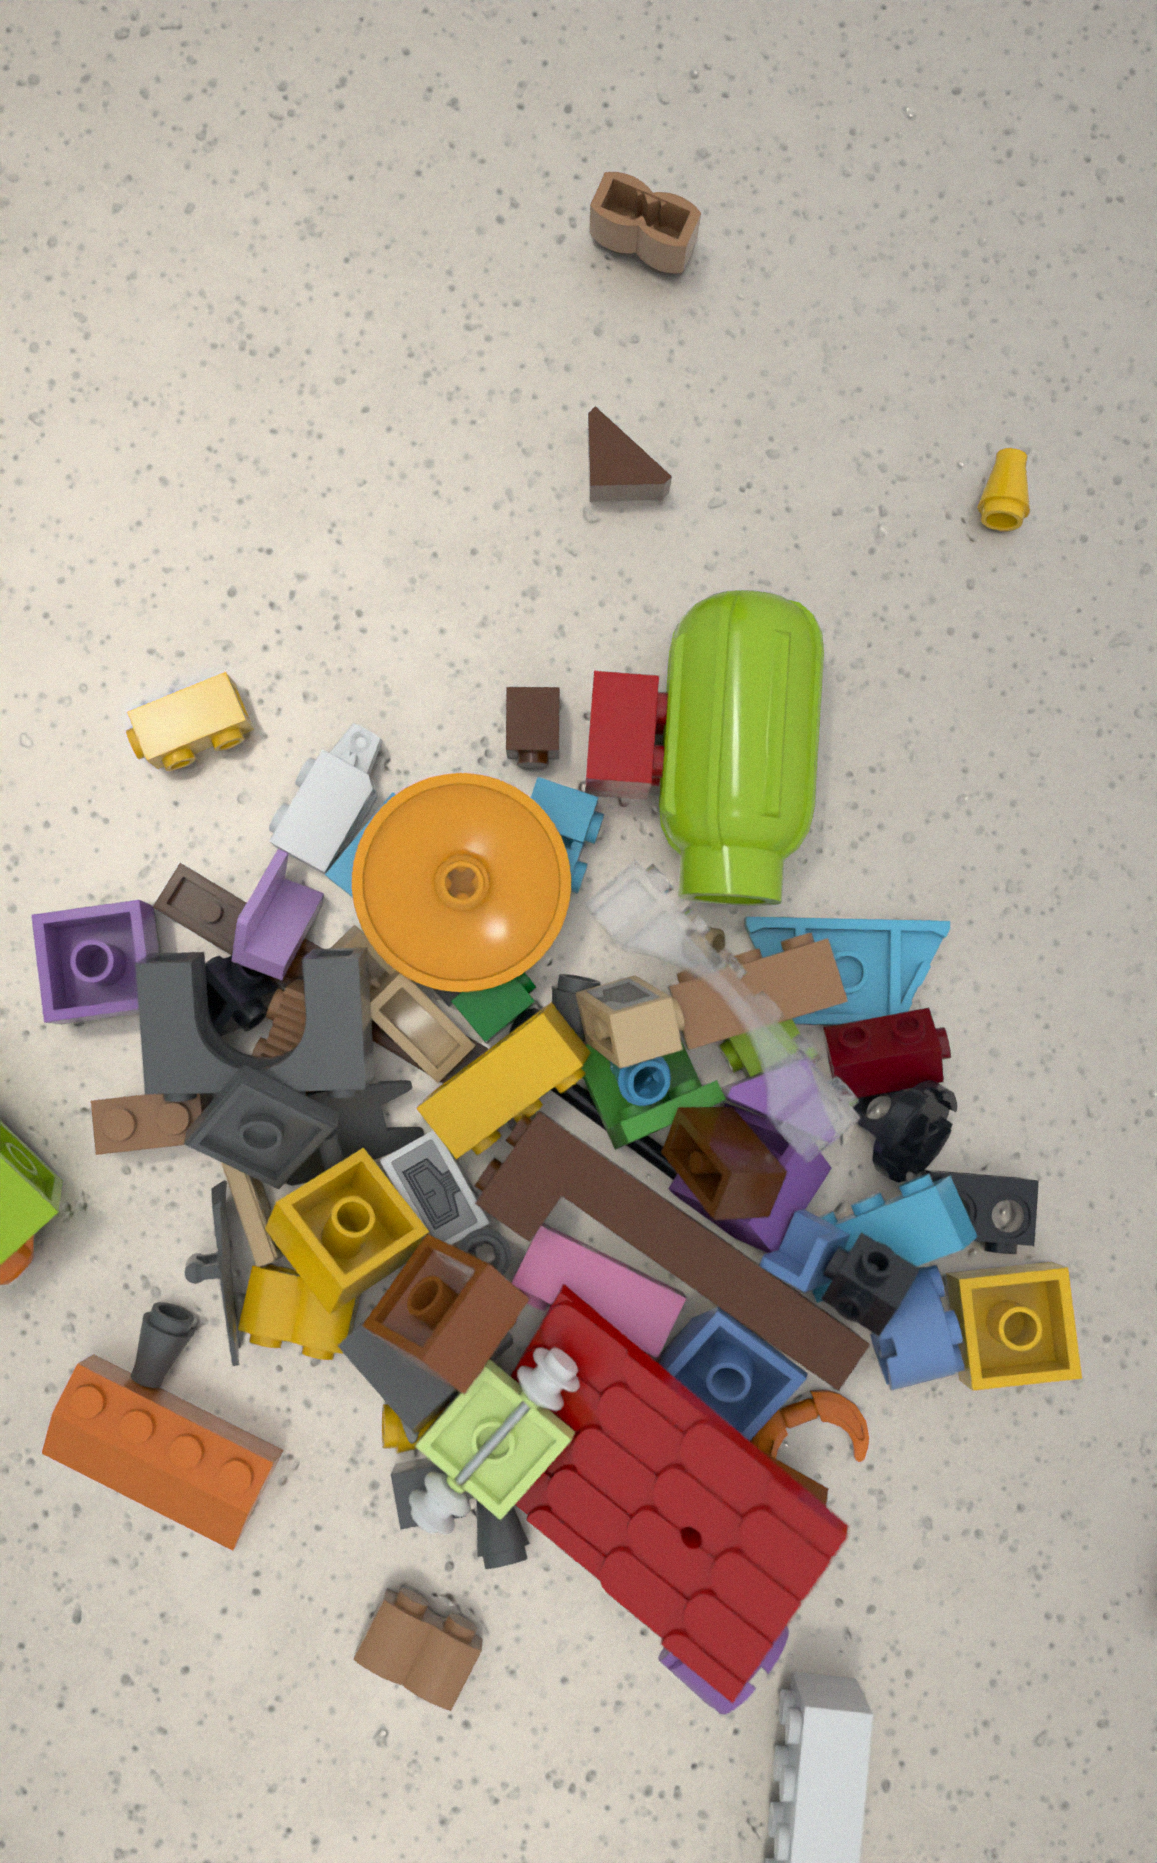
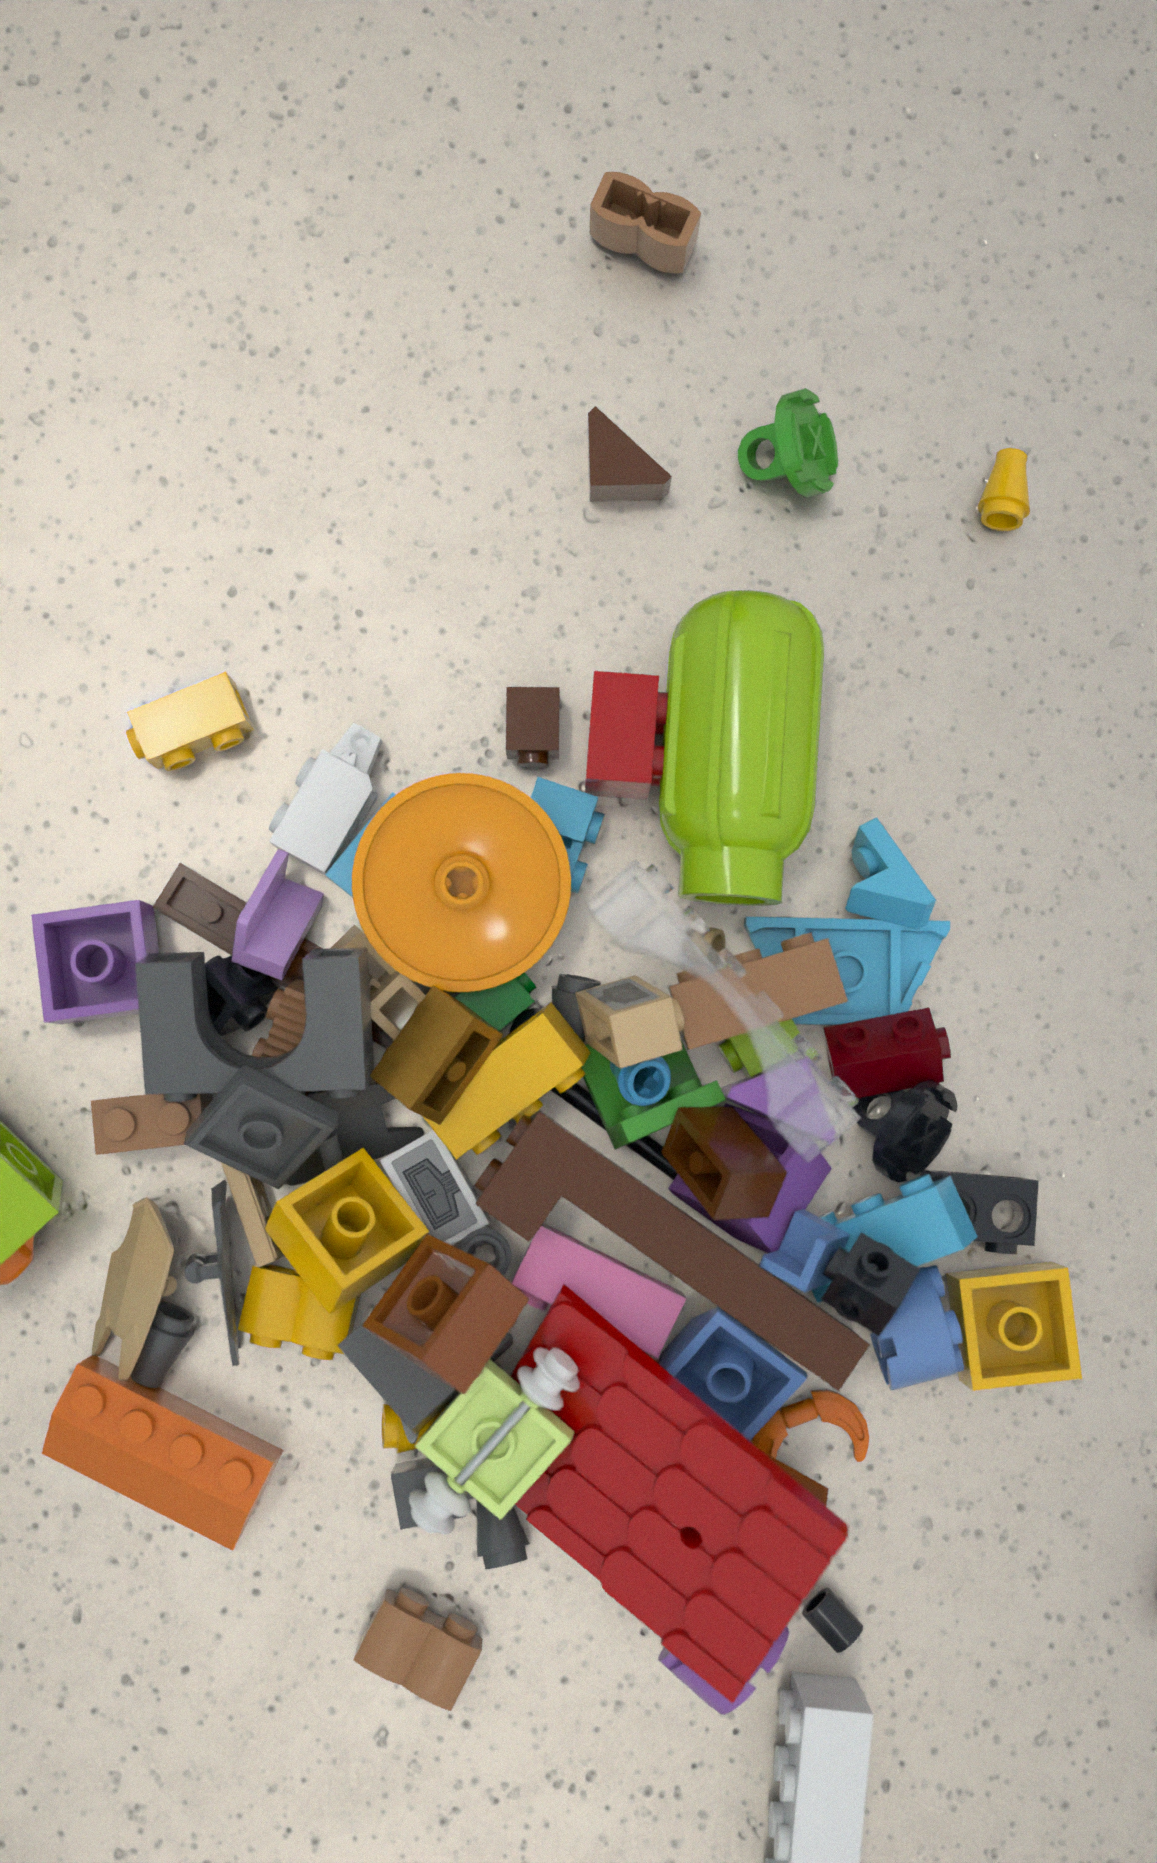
(135, 1284): none -> tan shield
(436, 1055): none -> pearl gold brick
(802, 446): none -> bright green tile
(832, 1620): none -> black hinge
(892, 885): none -> medium azure slope

